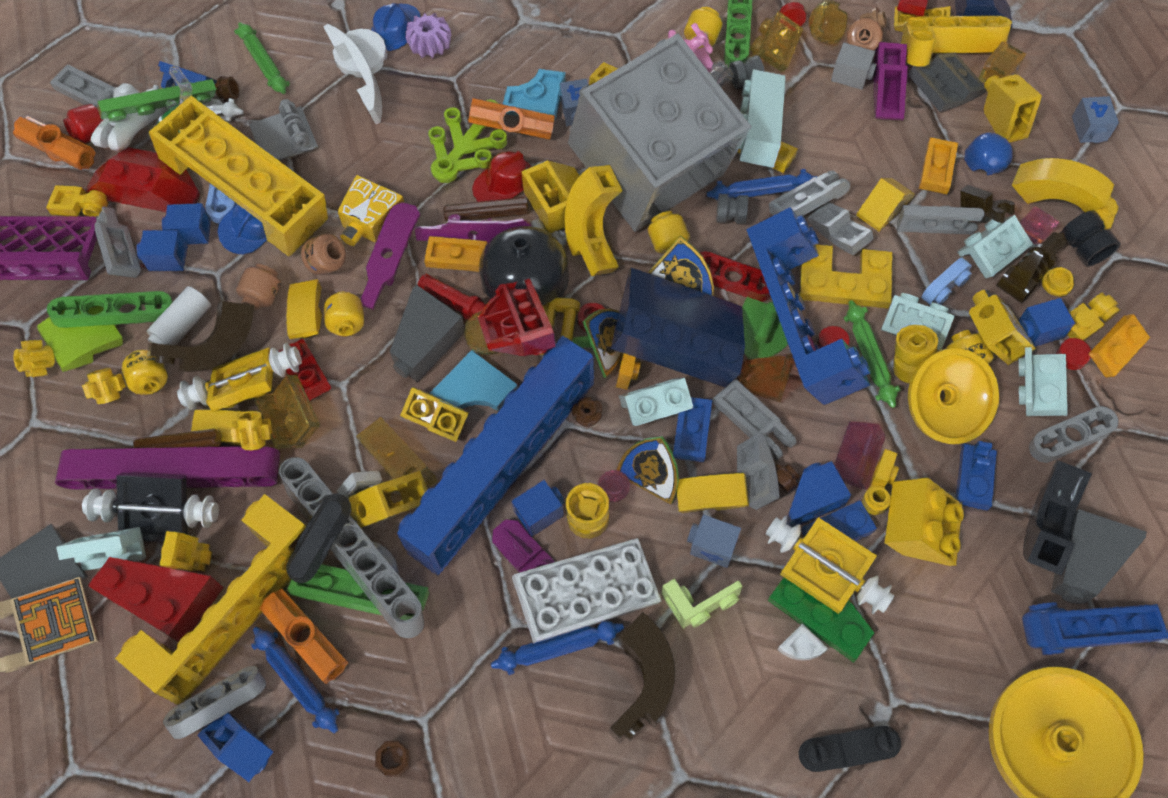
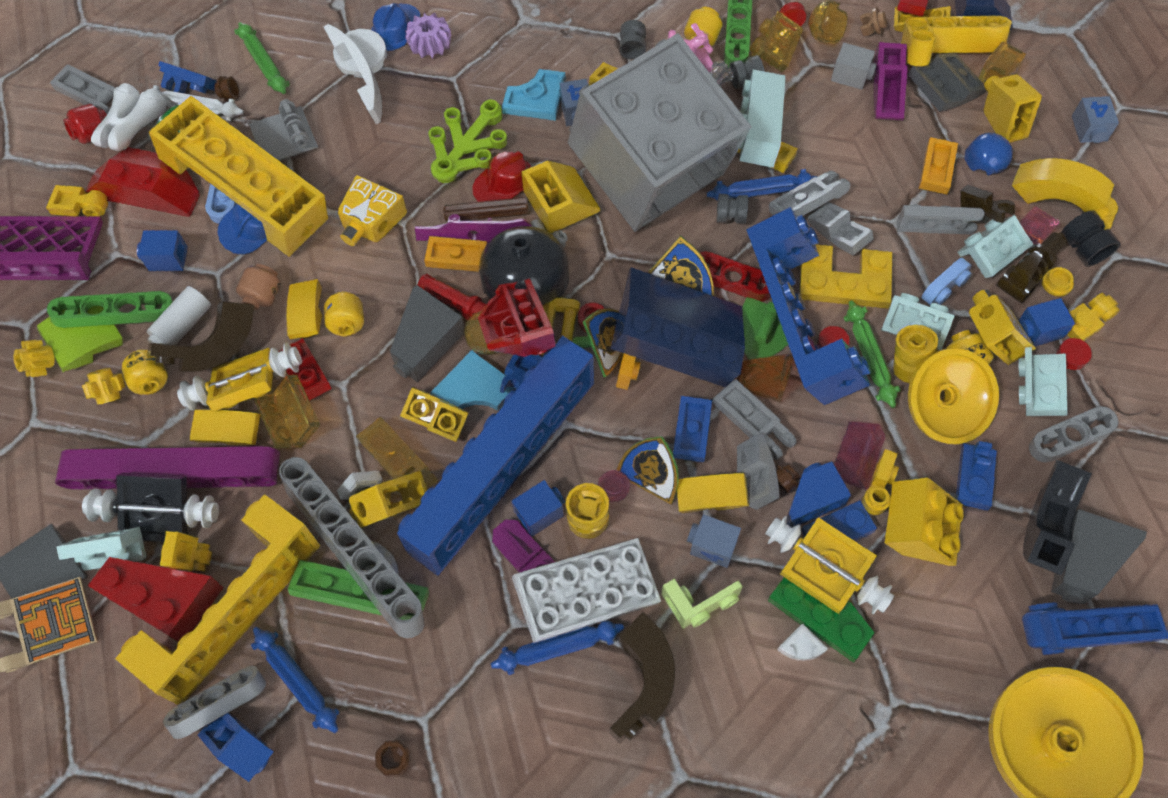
(54, 142): orange piece -> none
(116, 245): light grey hinge -> none
(146, 102): bright green plate -> none
(183, 83): clear piece -> none
(190, 221): blue brick -> none
(198, 438): reddish brown axle -> none
(251, 430): yellow gear -> none
(317, 649): orange piece -> none
(318, 537): black piece -> none
(323, 254): nougat head -> none
(392, 238): magenta piece -> none
(492, 114): orange piece -> none
(517, 369): none -> blue plate
(584, 218): yellow arch -> none
(587, 419): reddish brown plate -> none
(632, 39): none -> dark grey wheel
(657, 401): light aqua bracket -> none
(666, 229): yellow head -> none
(849, 748): black piece -> none
(864, 25): nougat head -> none
(884, 203): yellow slope -> none
(1119, 345): light orange plate -> none

